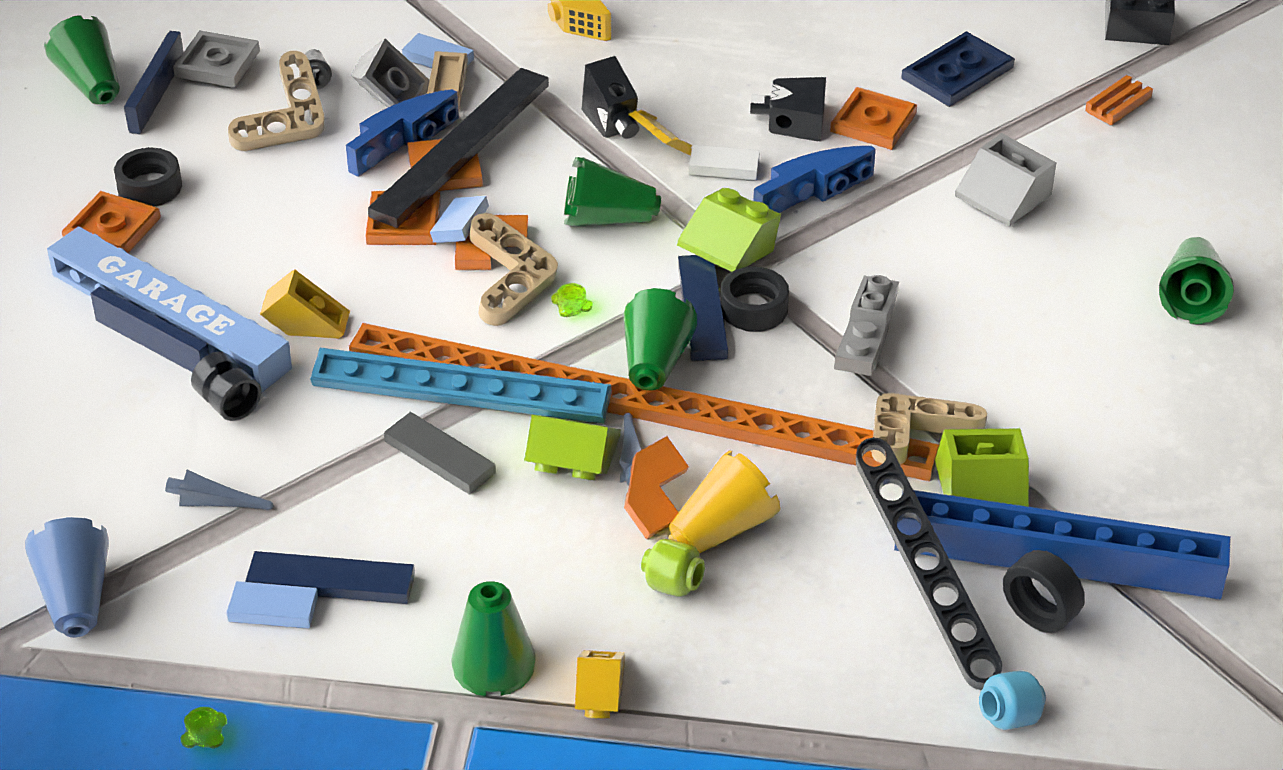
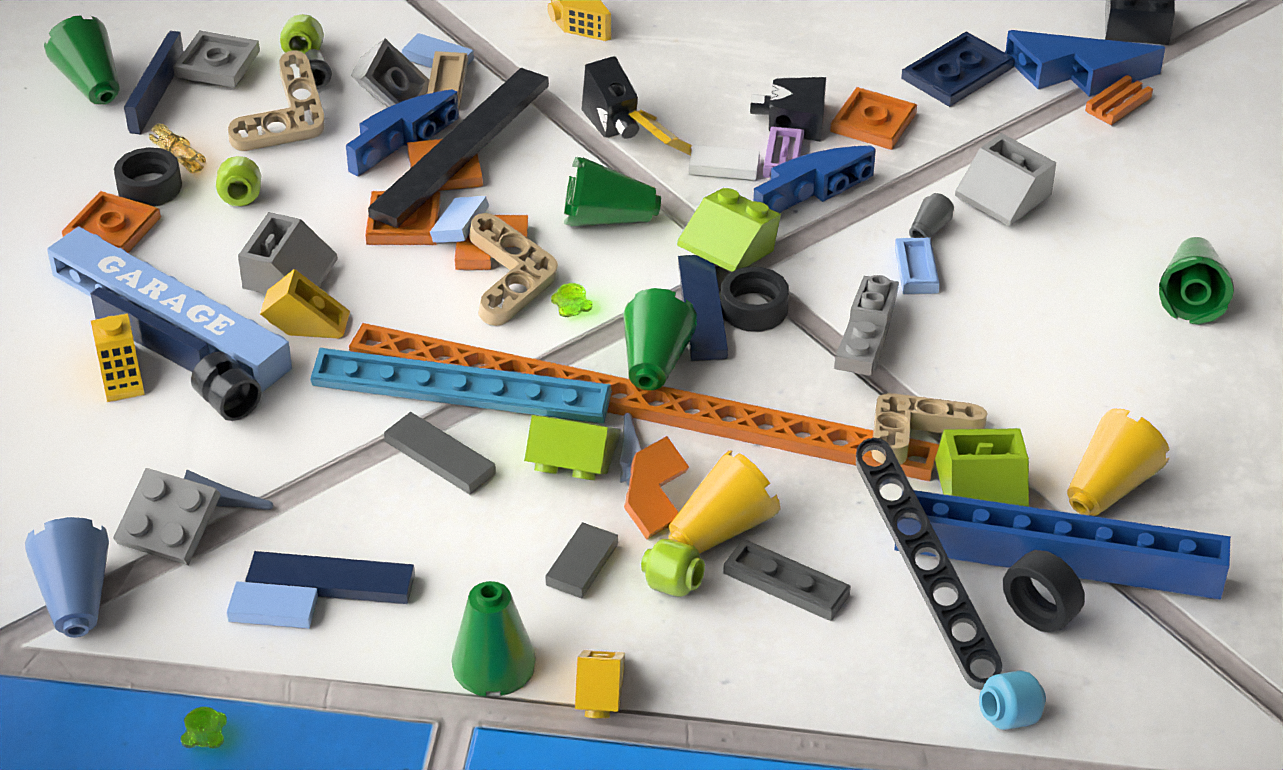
(117, 357): none -> yellow slope
(167, 516): none -> light grey plate
(178, 146): none -> clear yellow pin
(238, 181): none -> lime head
(278, 248): none -> light grey slope
(301, 34): none -> lime head
(581, 560): none -> dark grey tile
(786, 133): none -> lavender tile
(787, 579): none -> dark grey tile
(916, 266): none -> light blue tile
(932, 216): none -> dark grey cone
(1086, 61): none -> blue slope
(1116, 462): none -> yellow cone

